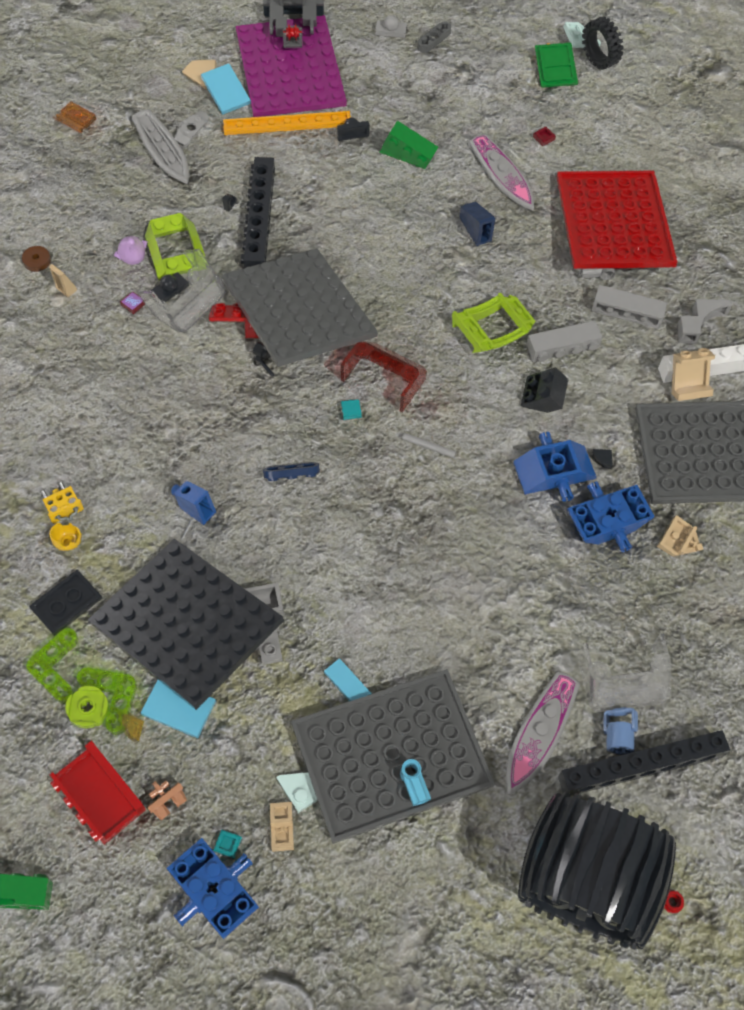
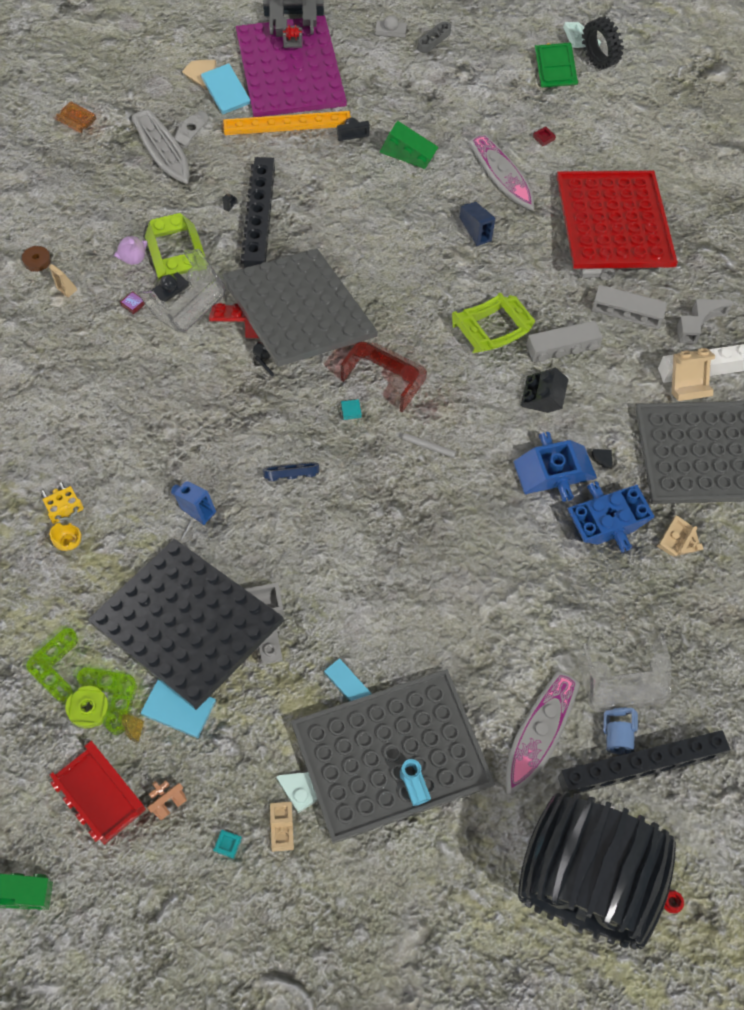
(65, 602): black tile -> none
(201, 869): blue slope -> none

